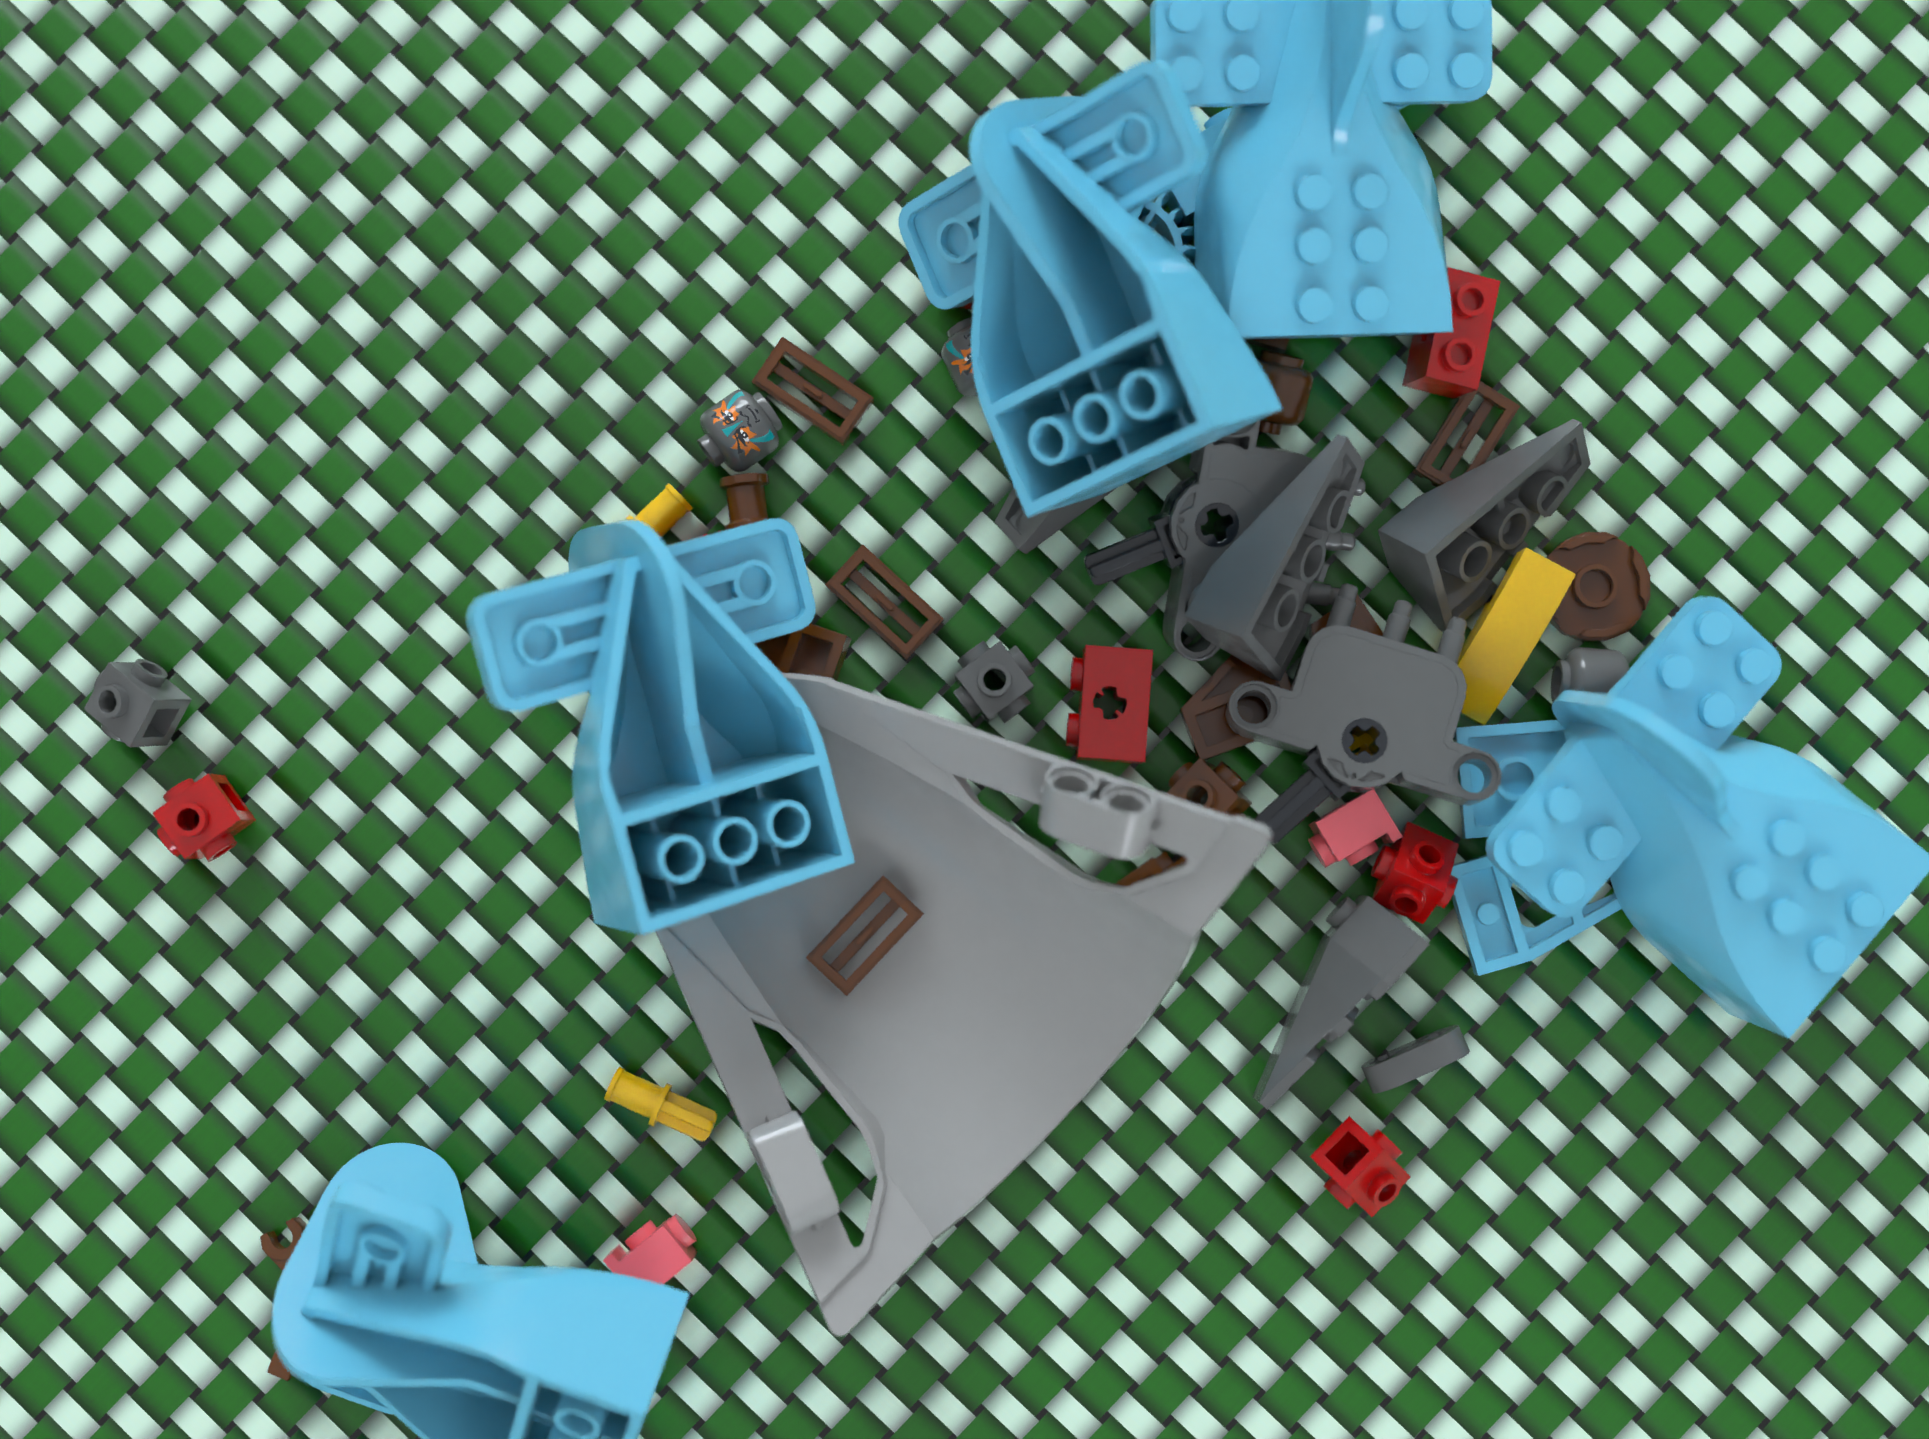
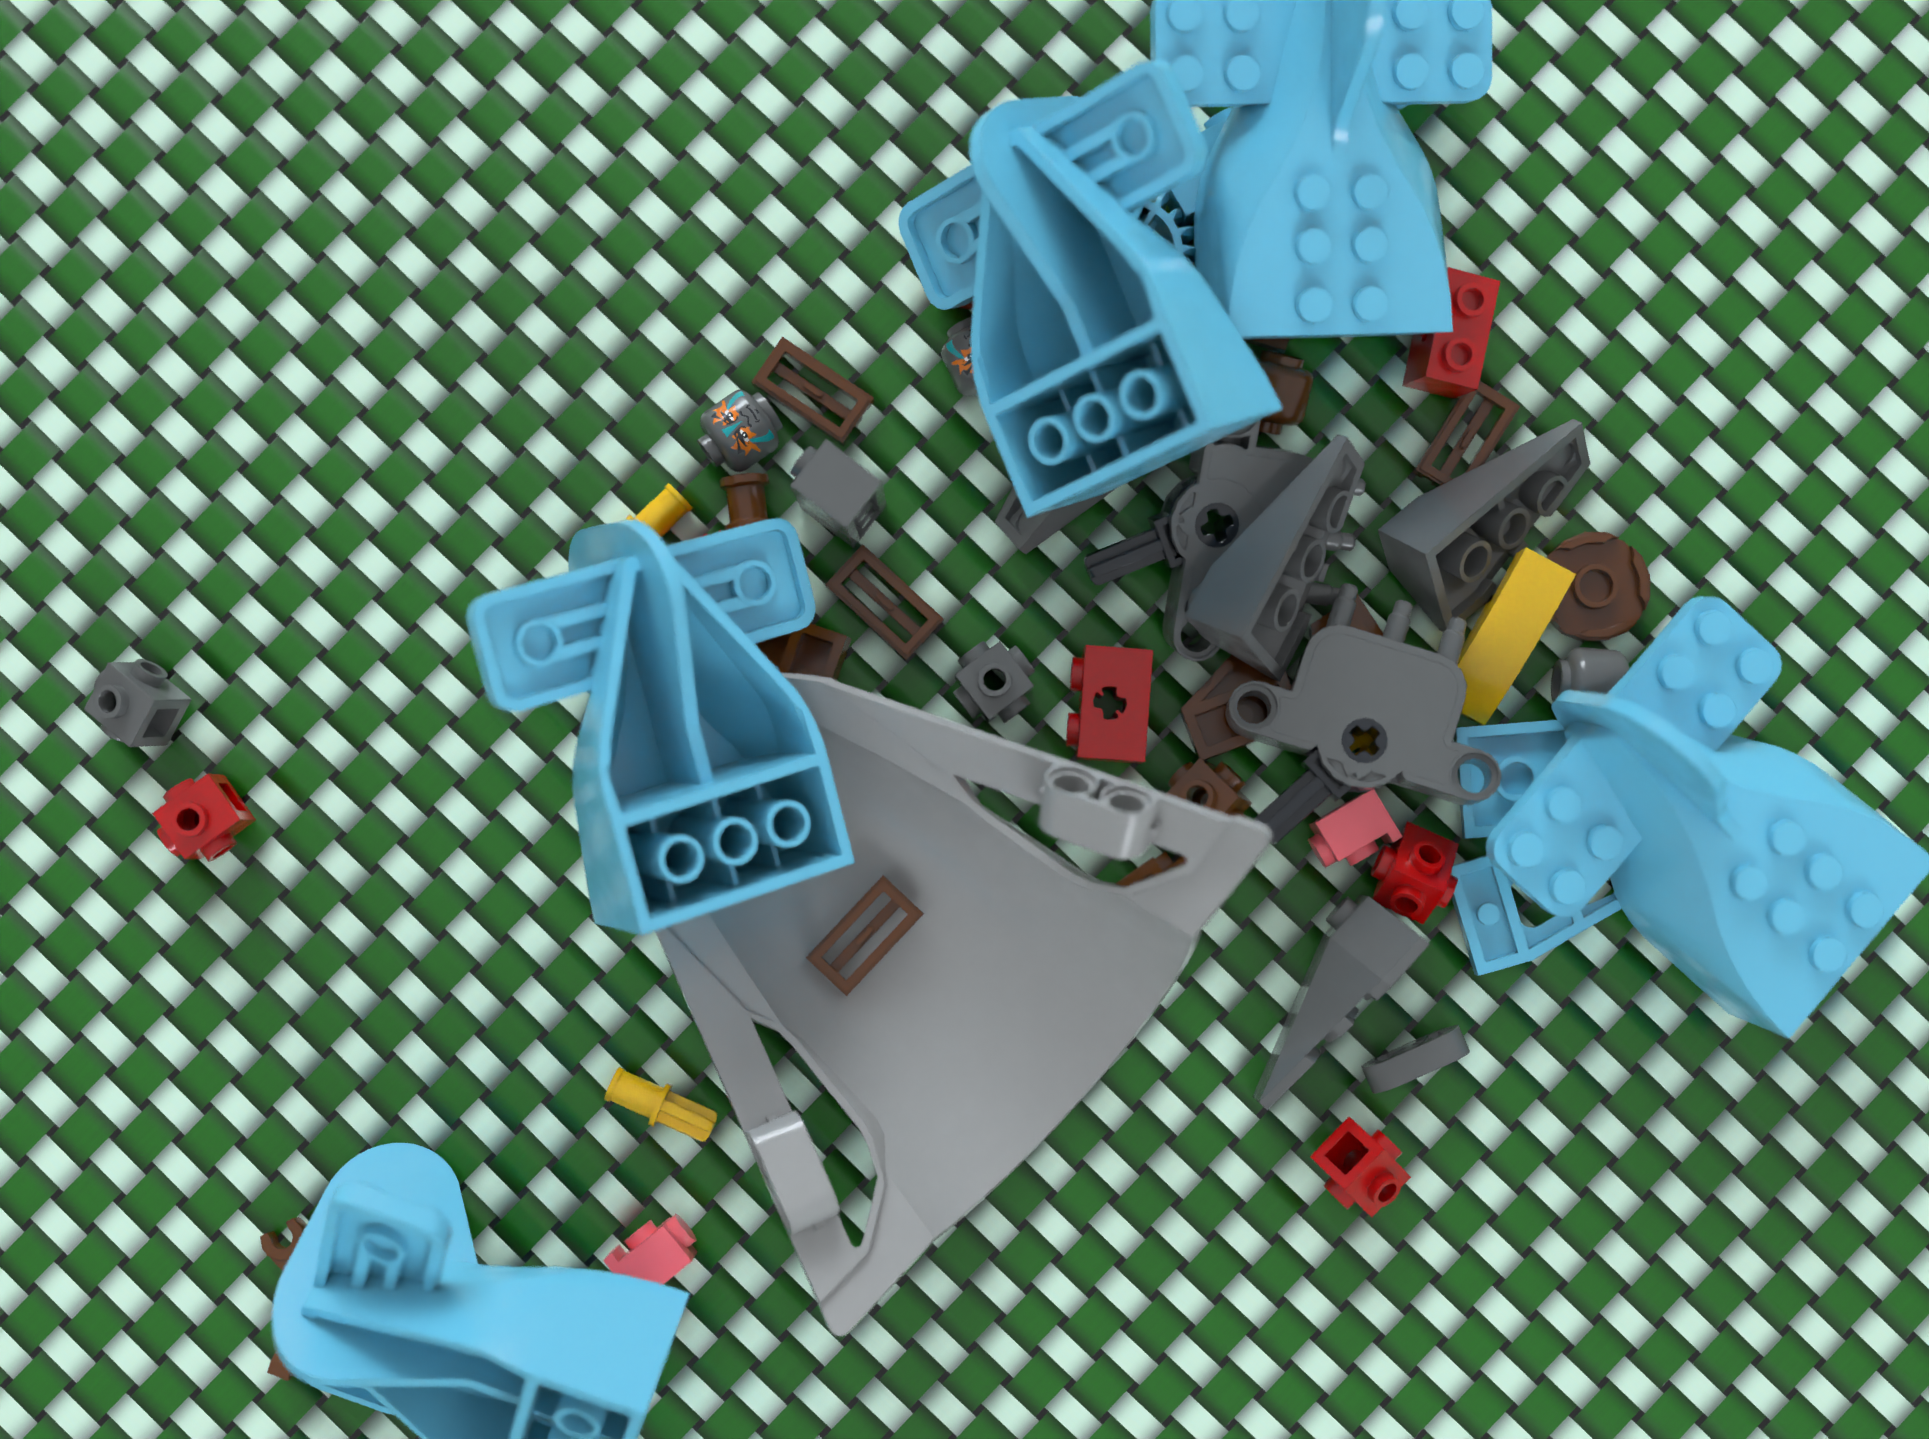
(837, 492): none -> dark grey brick

